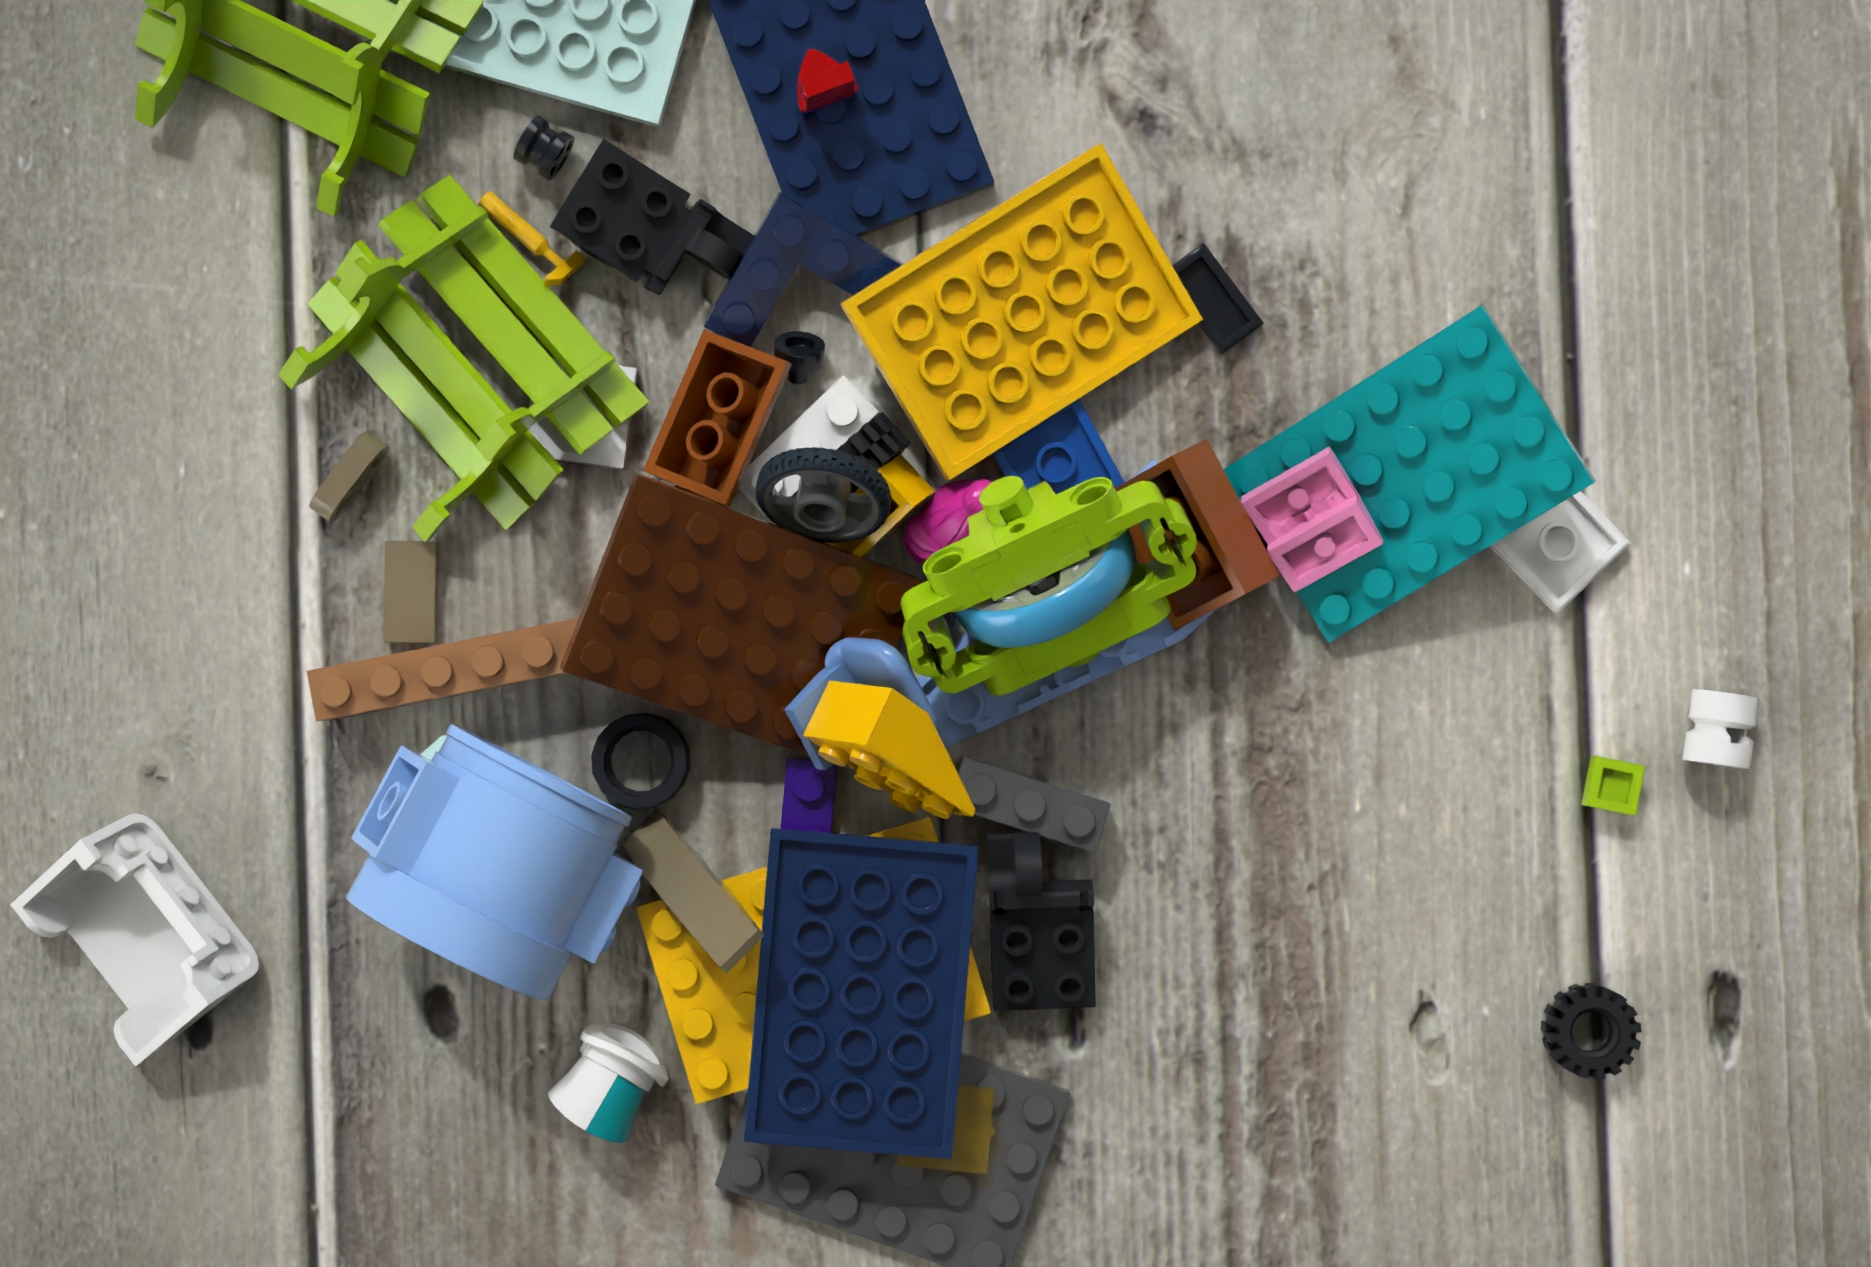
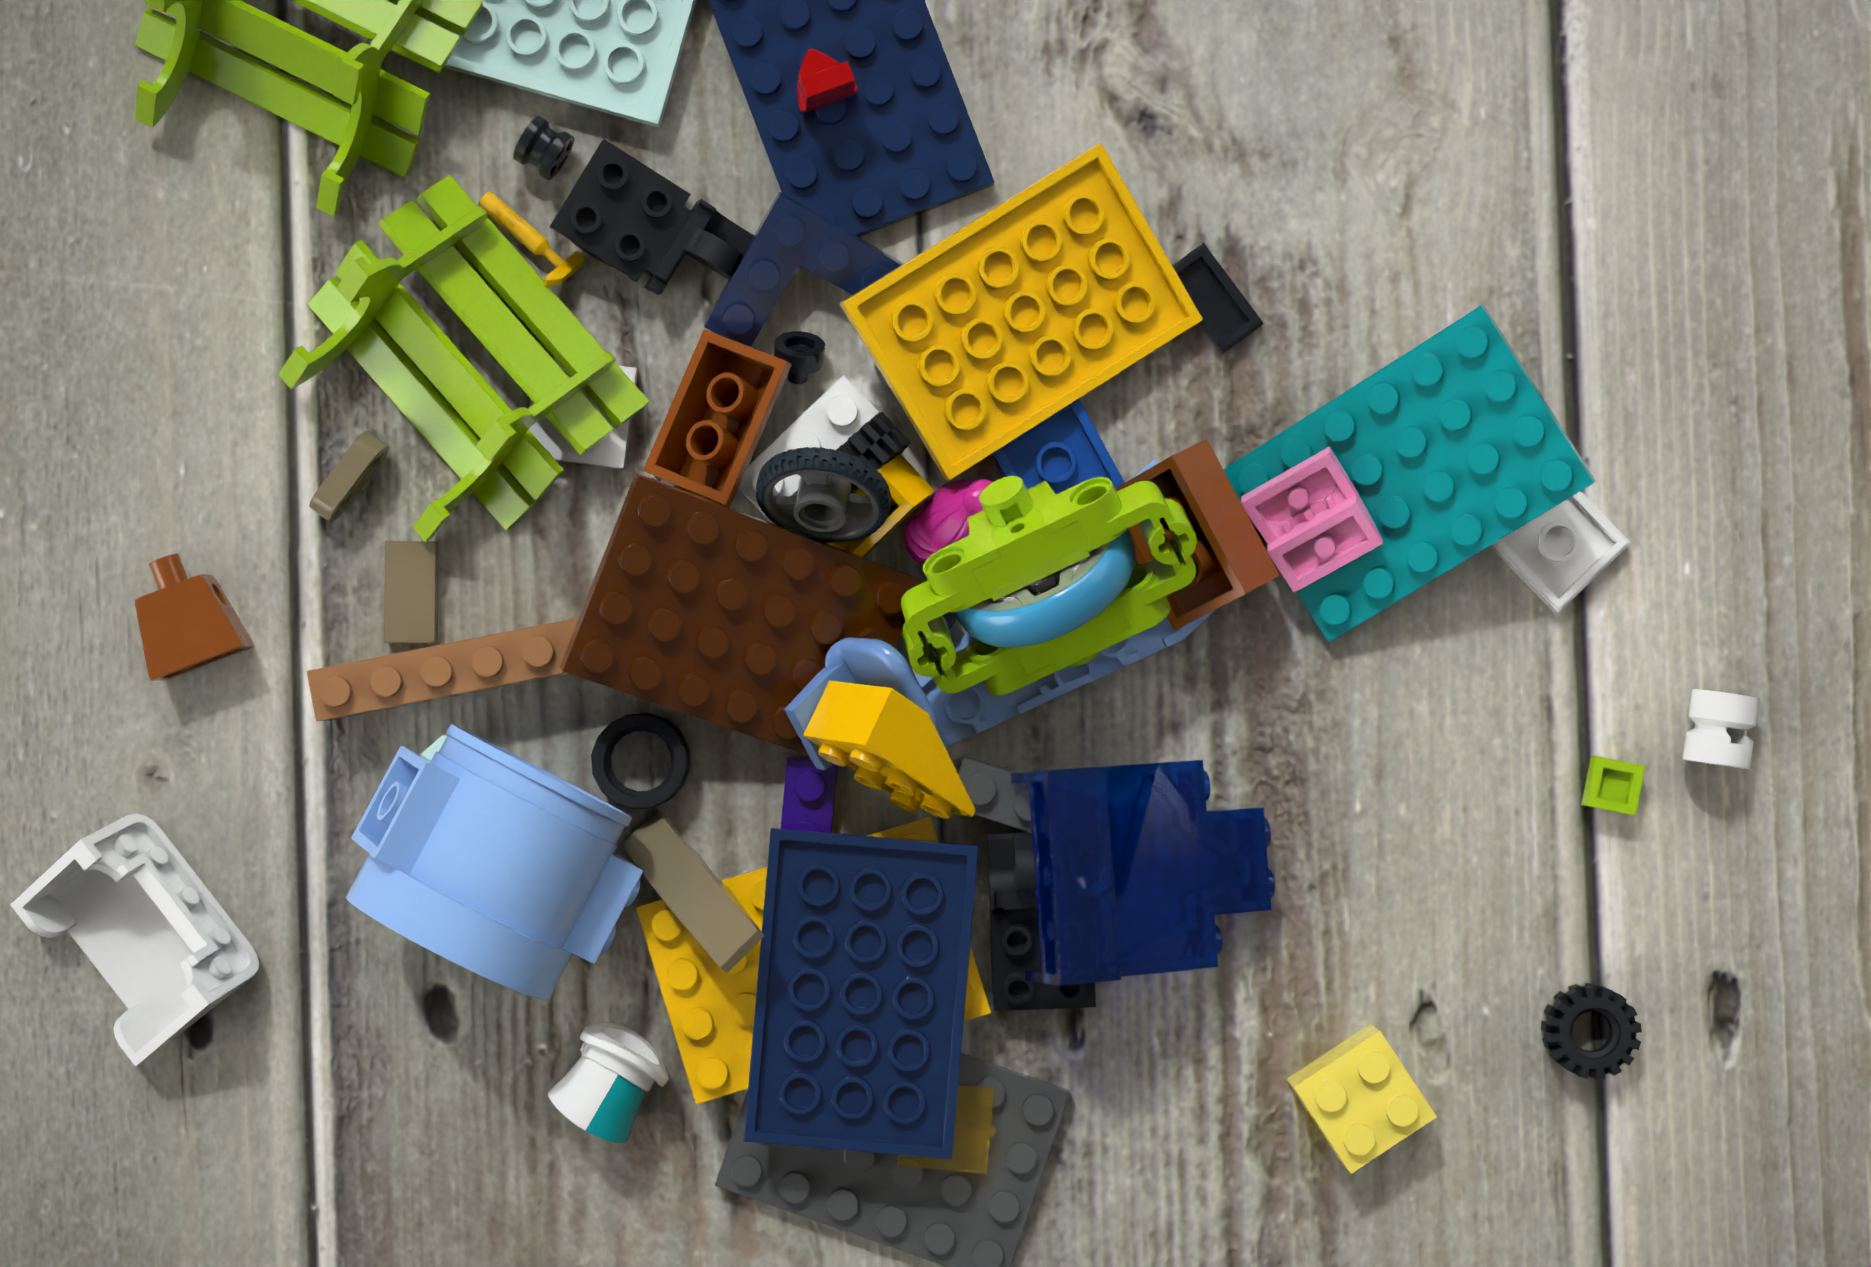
(186, 622): none -> dark orange torso
(1138, 870): none -> clear blue panel
(1361, 1098): none -> light yellow brick

